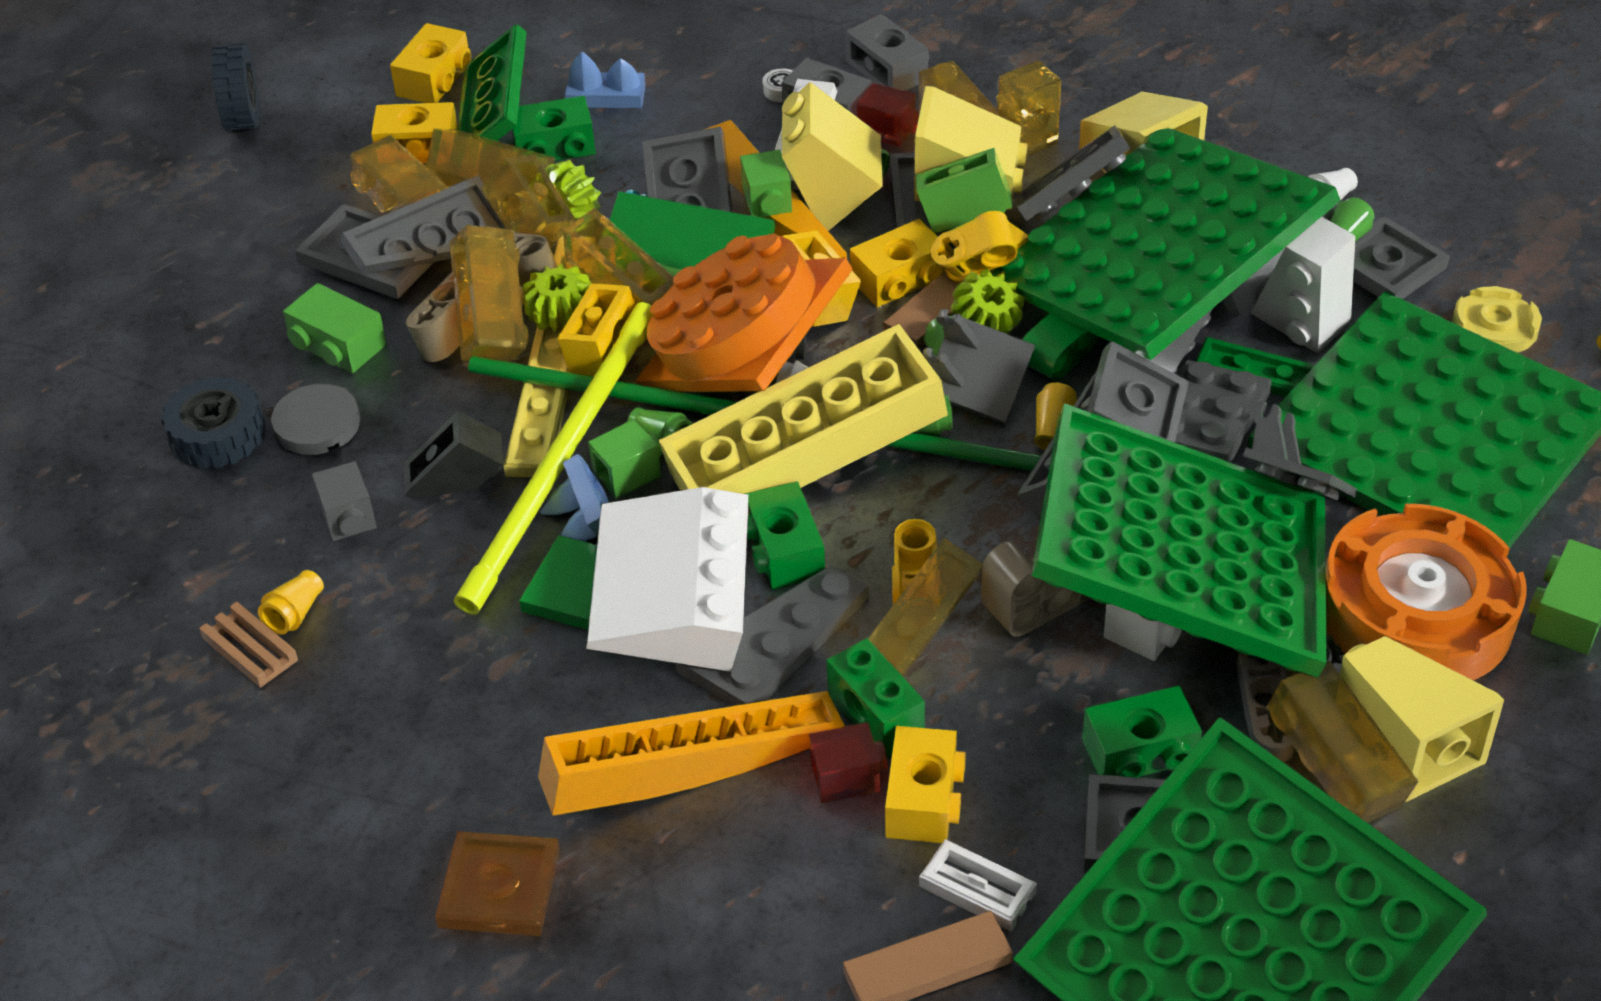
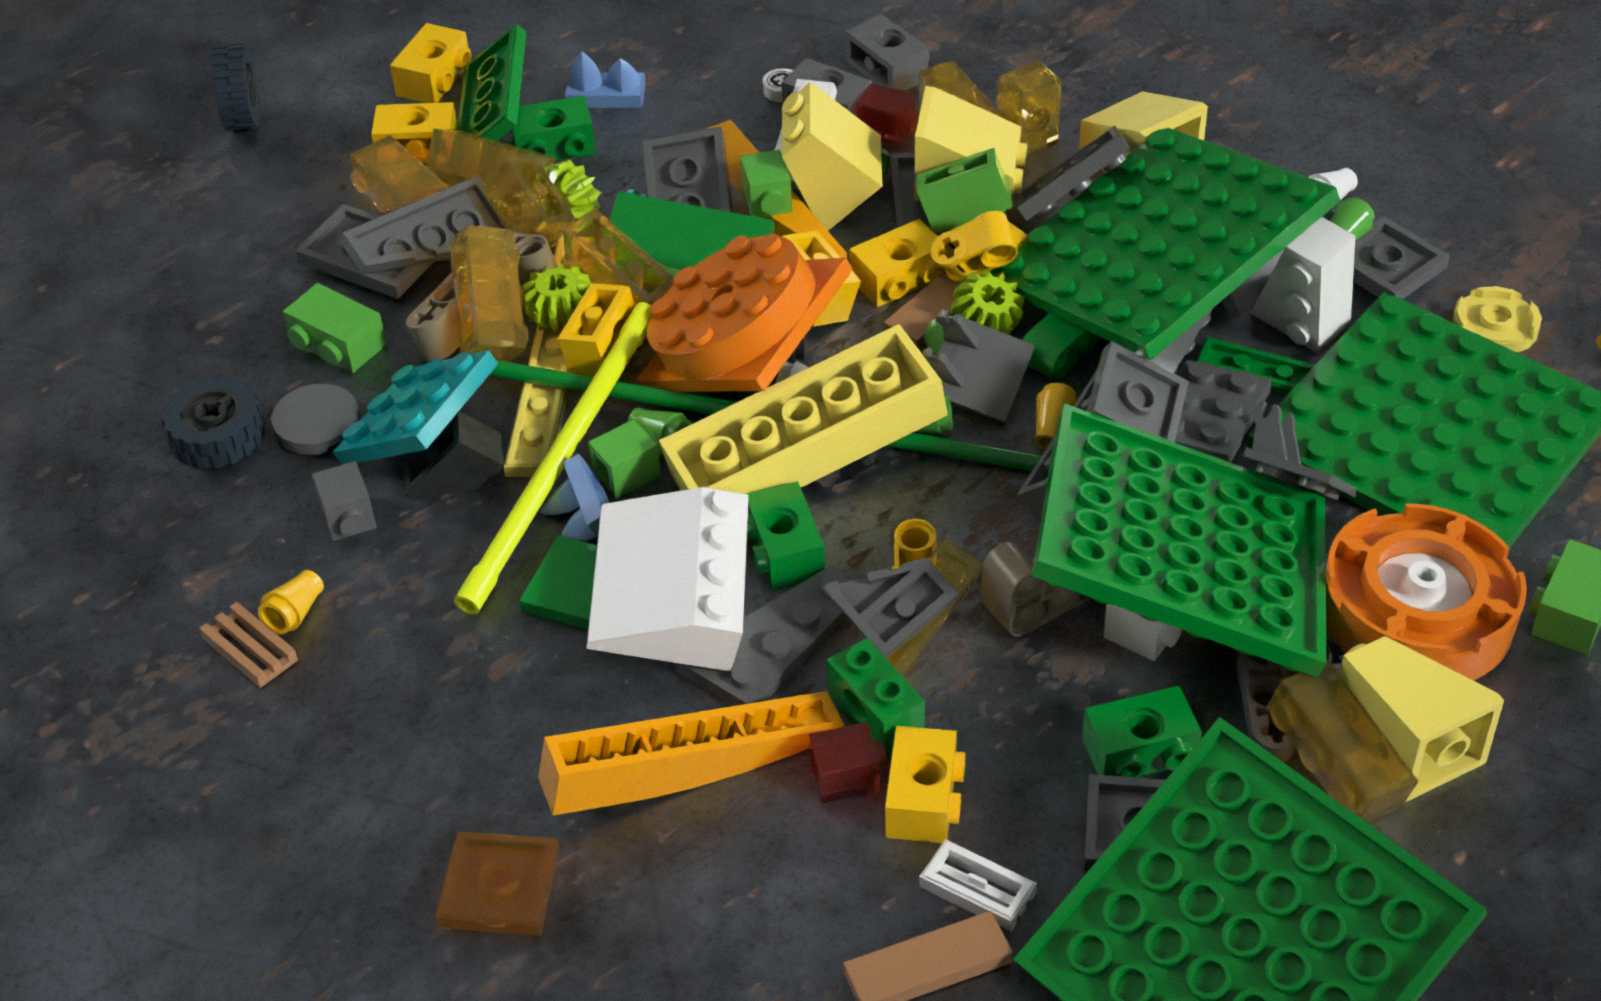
(415, 407): none -> teal plate
(893, 603): none -> dark grey wing

